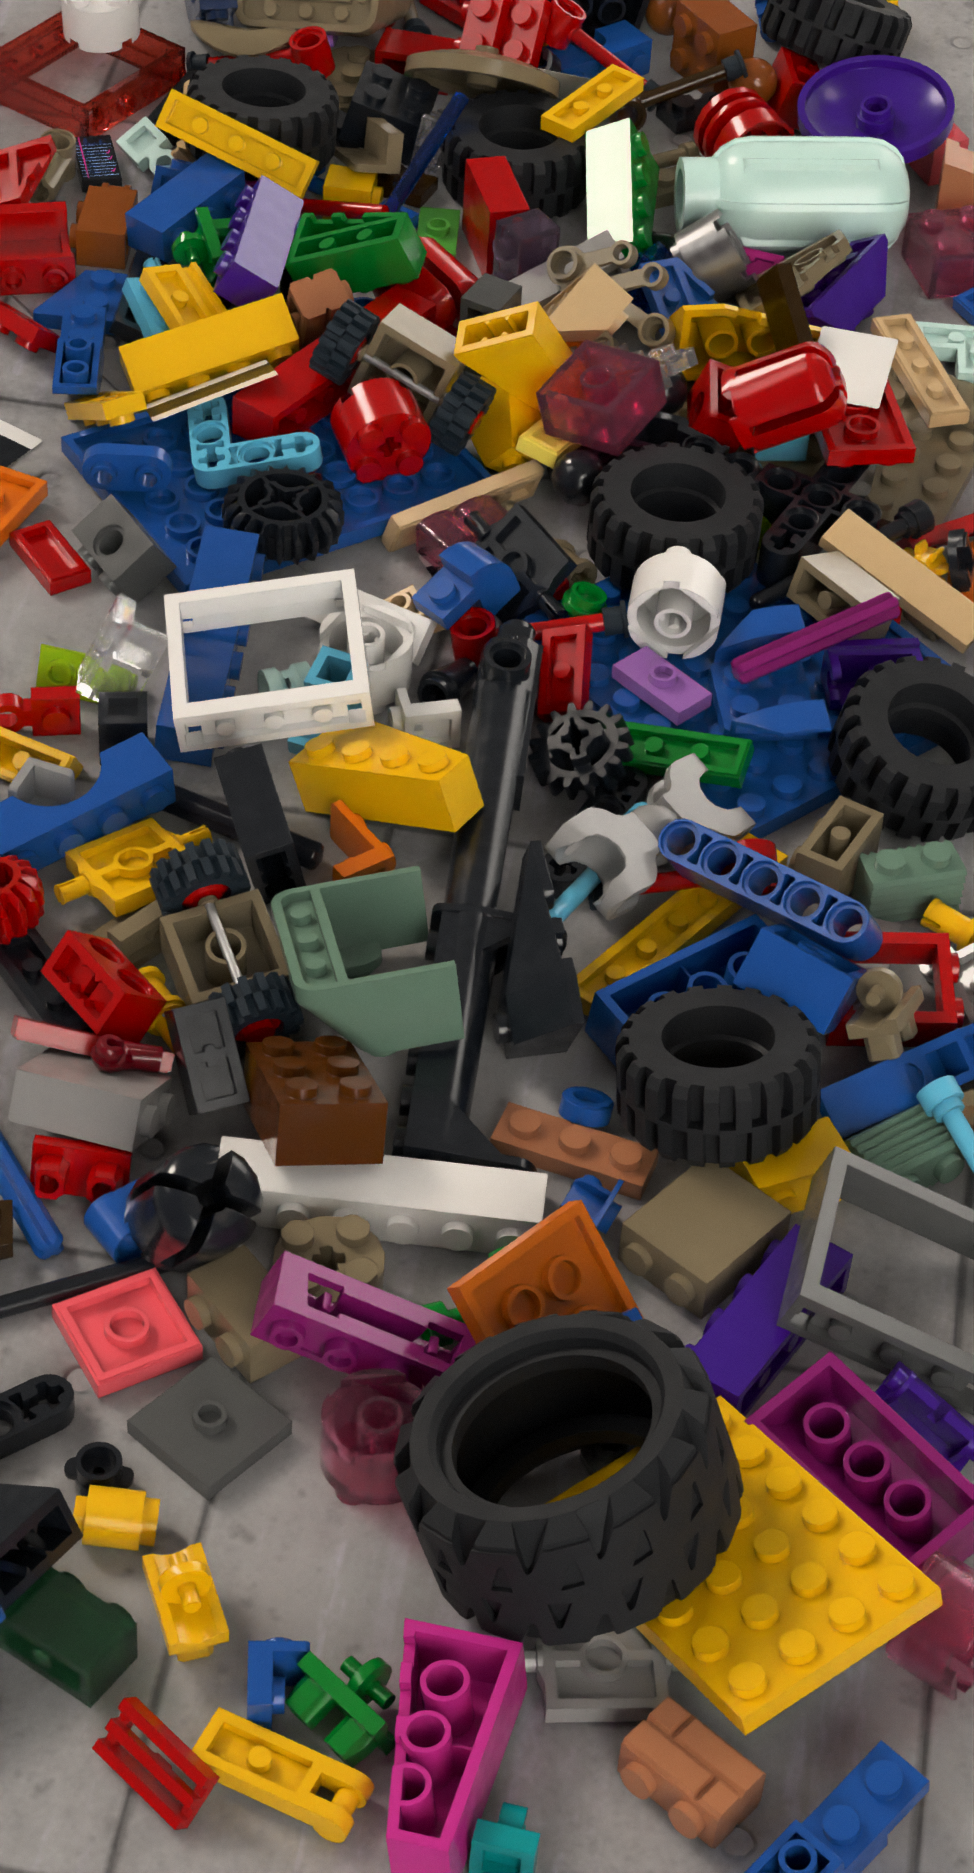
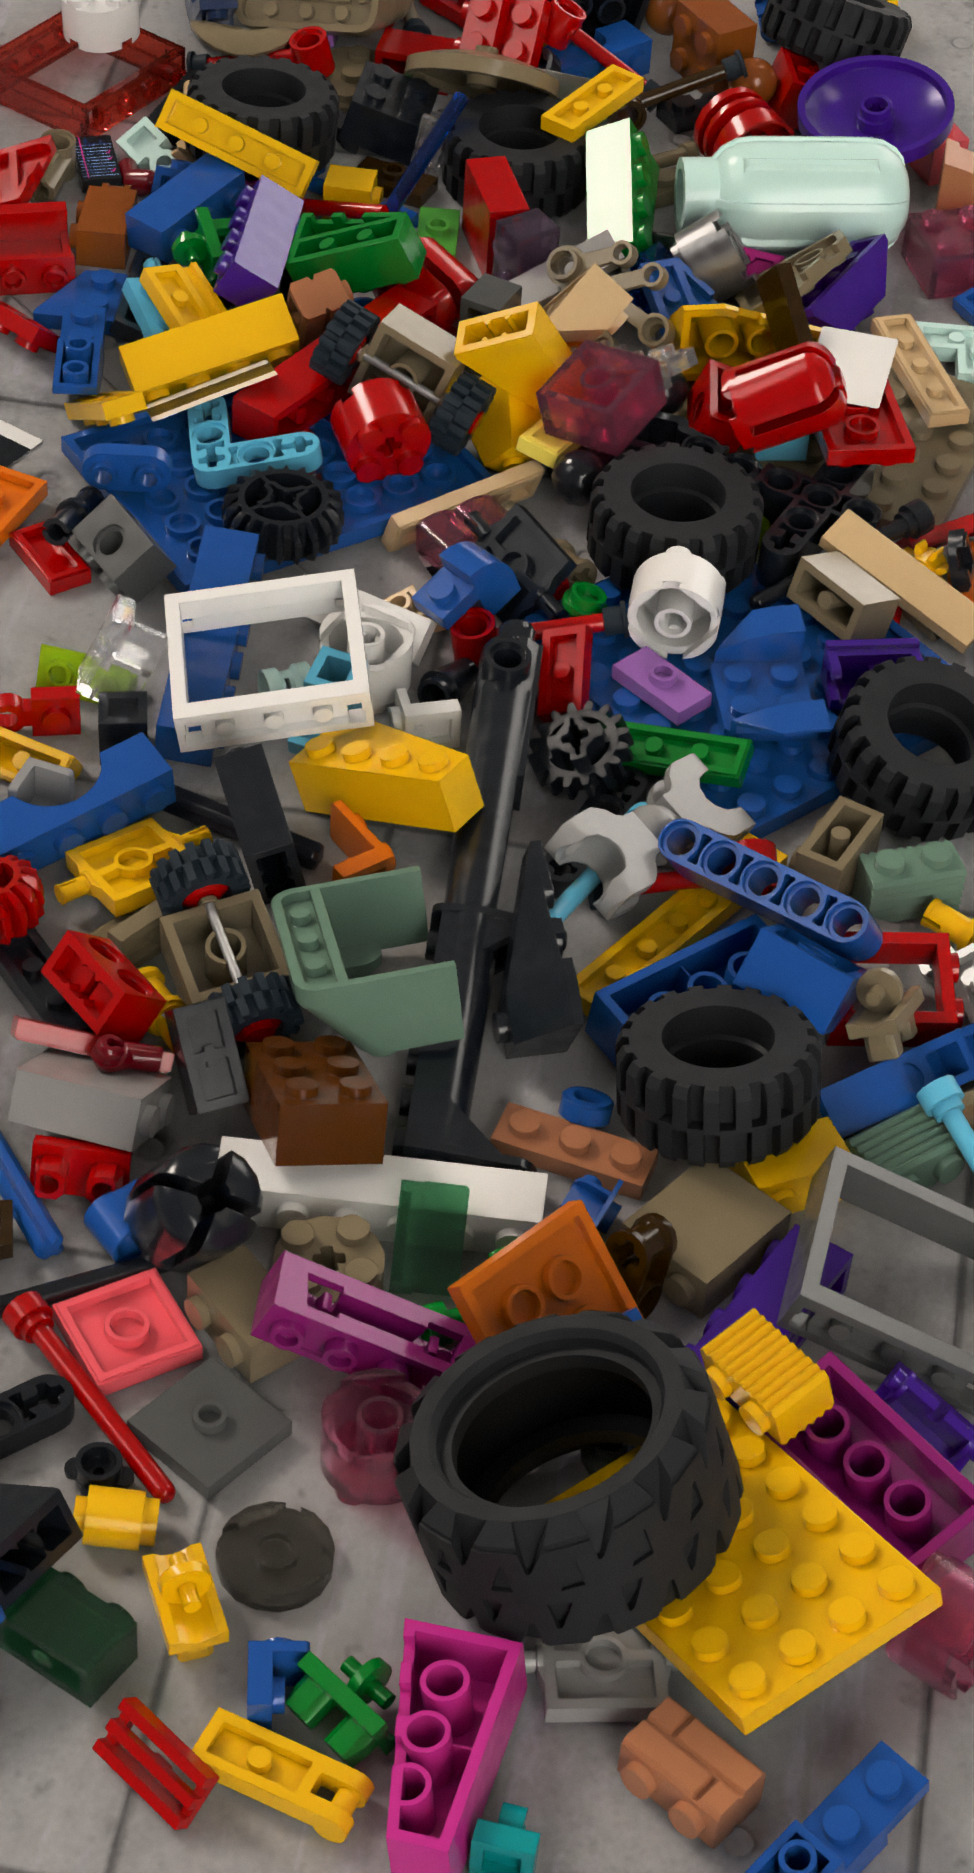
(31, 1320): none -> red piece
(70, 514): none -> black pin
(139, 178): none -> dark red arm
(275, 1557): none -> clear smoke tile
(381, 149): dark tan panel -> none
(429, 1237): none -> clear green panel
(644, 1257): none -> dark brown piece
(766, 1377): none -> yellow brick
(815, 638): magenta axle -> none

